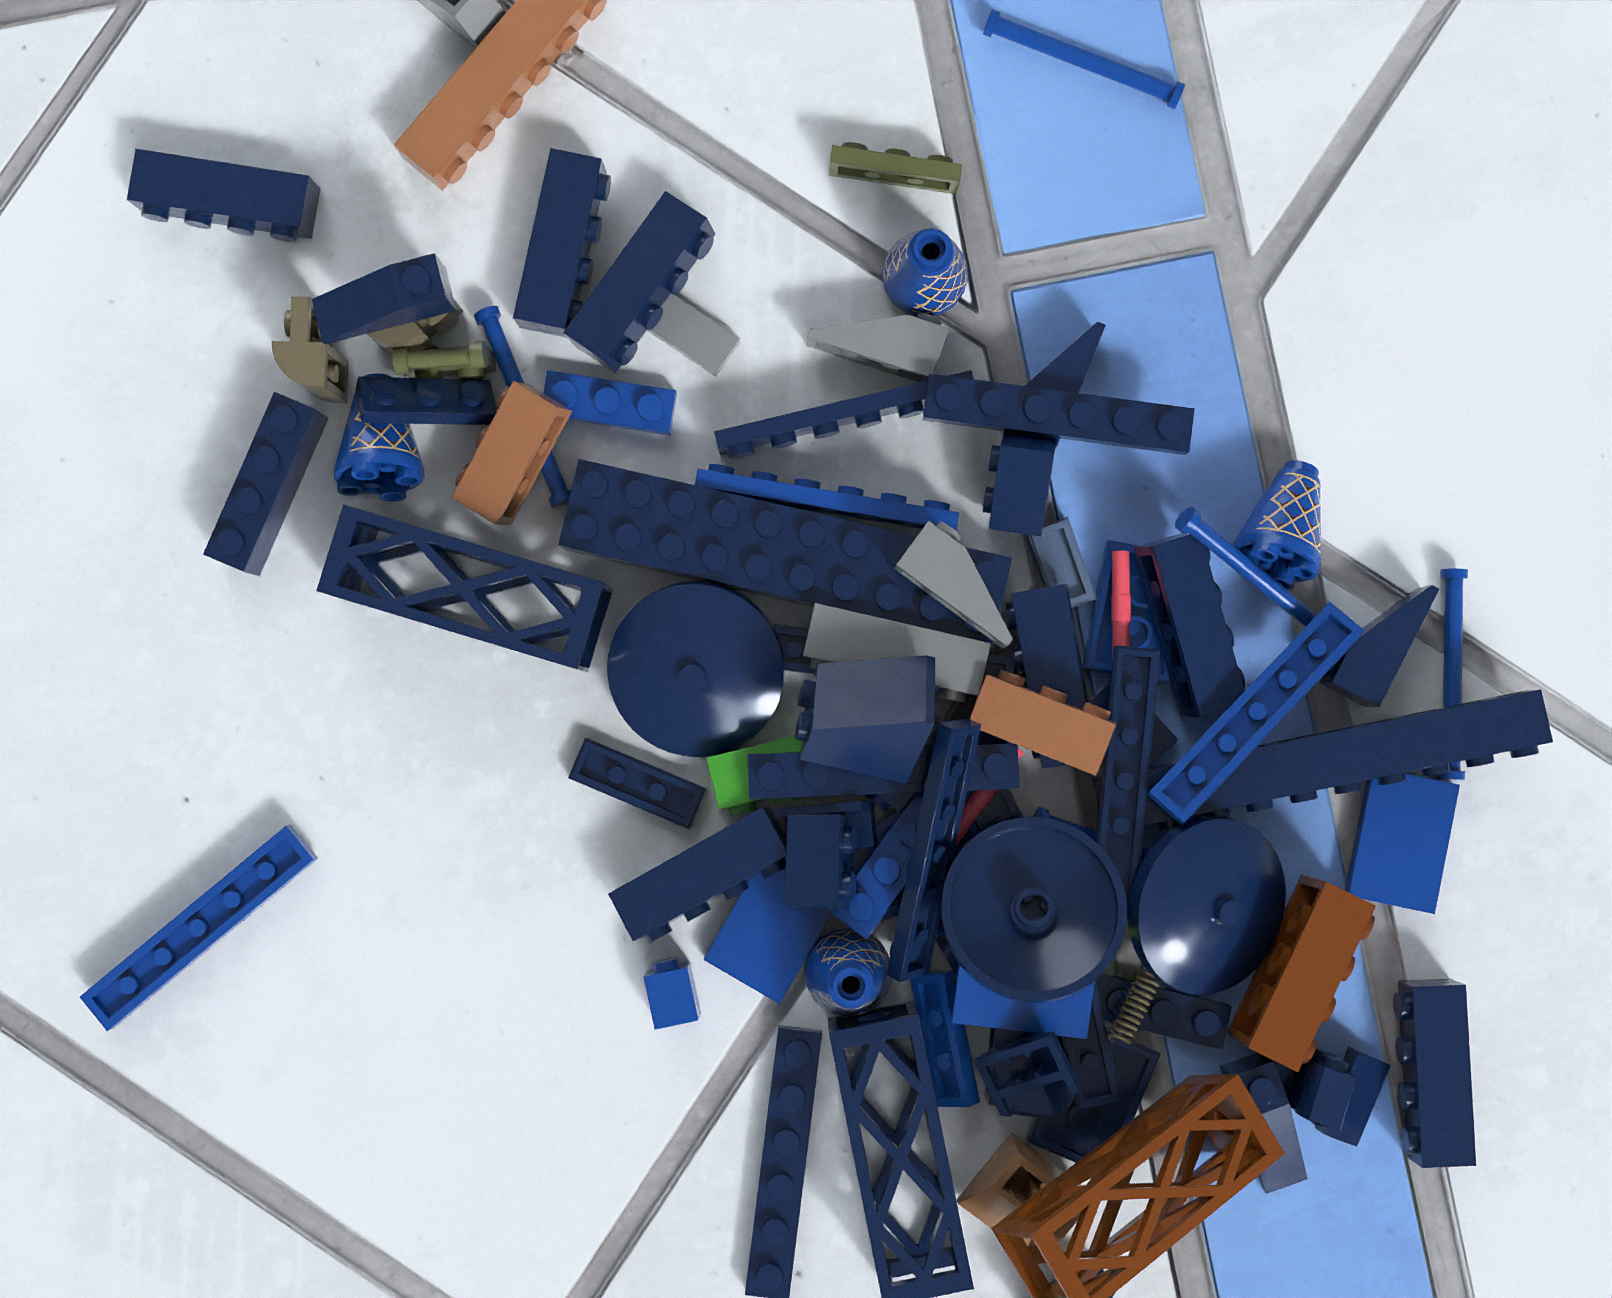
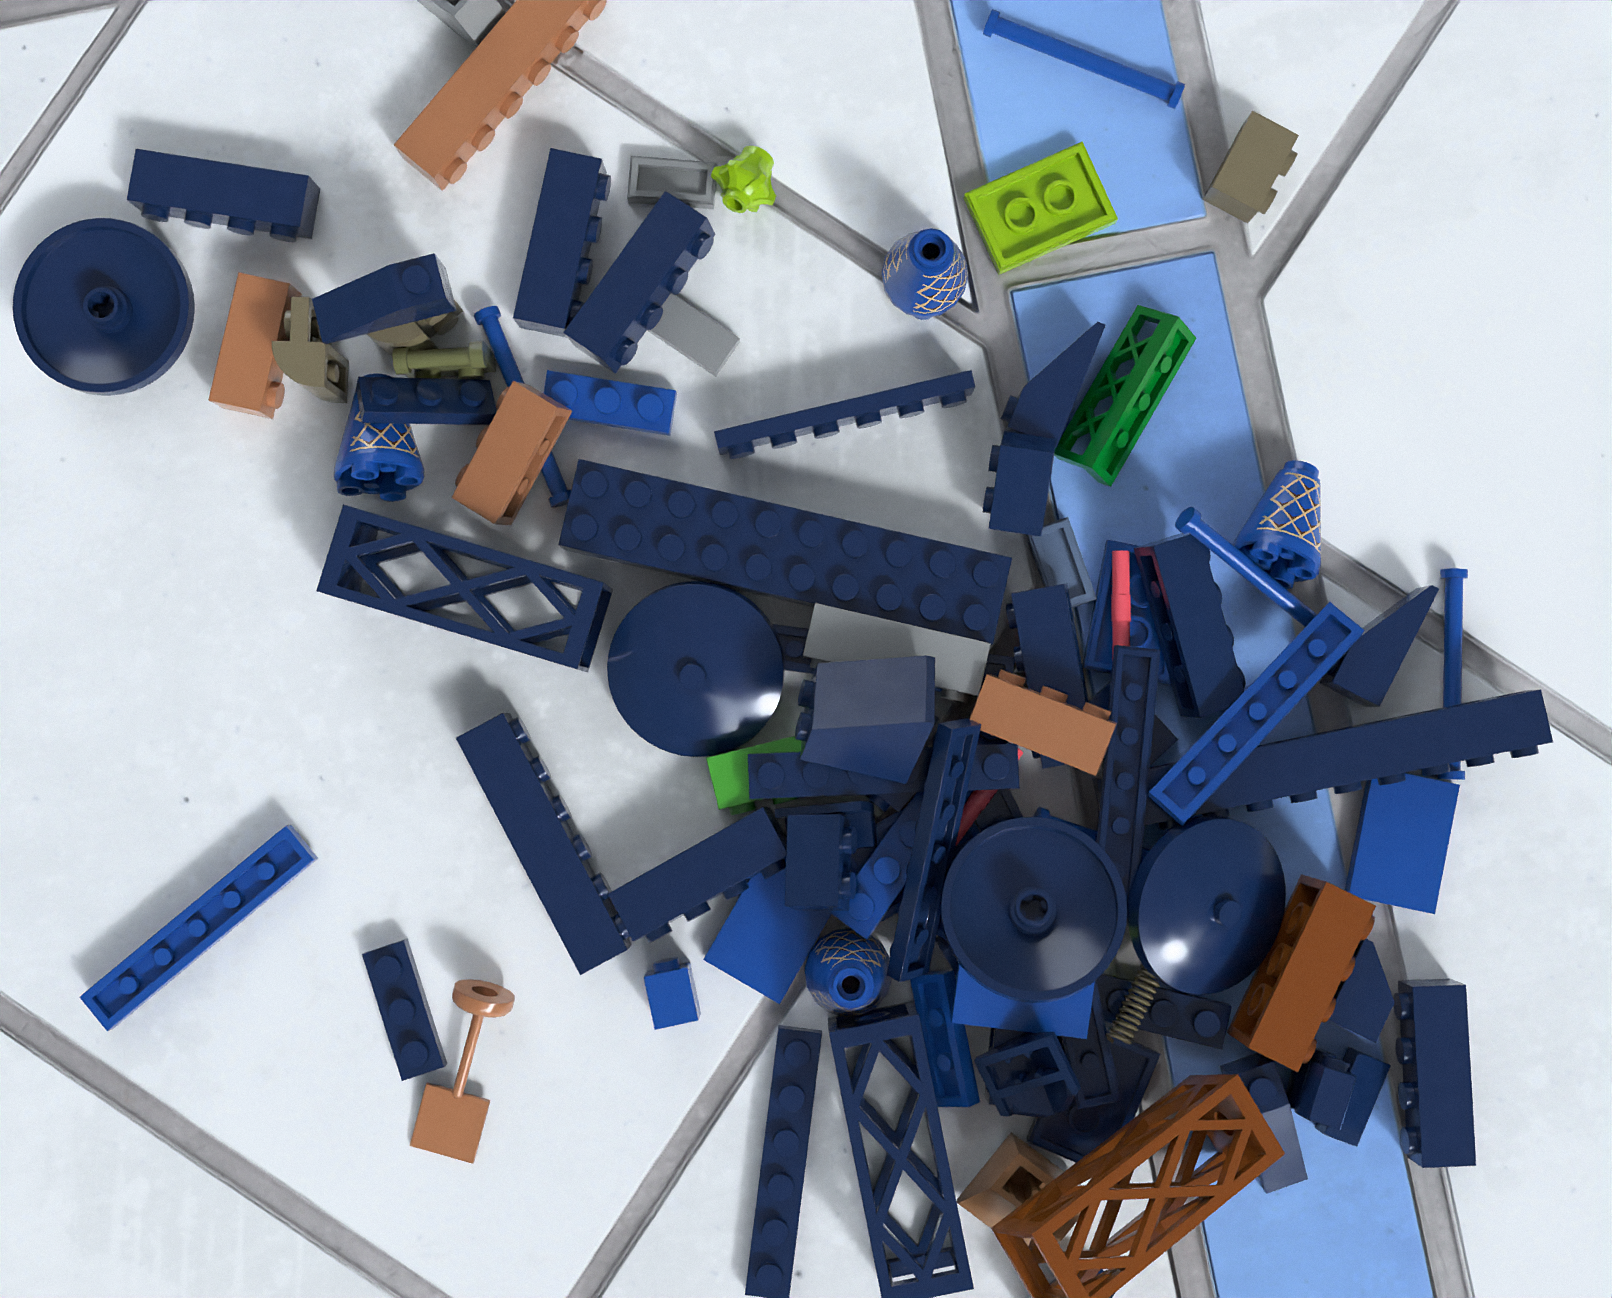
(103, 306): none -> dark blue dish
(246, 368): none -> nougat brick
(266, 484): dark blue brick -> none
(404, 1009): none -> dark blue plate
(449, 1118): none -> nougat piece
(545, 841): none -> dark blue brick
(637, 783): dark blue tile -> none
(683, 179): none -> light grey tile
(746, 180): none -> lime rock
(845, 502): blue plate -> none
(894, 344): light grey slope -> none
(895, 168): olive plate -> none
(948, 574): light grey slope -> none
(1040, 208): none -> lime tile
(1058, 414): dark blue plate -> none
(1133, 395): none -> green fence
(1250, 168): none -> dark tan brick
(1365, 997): none -> dark blue slope

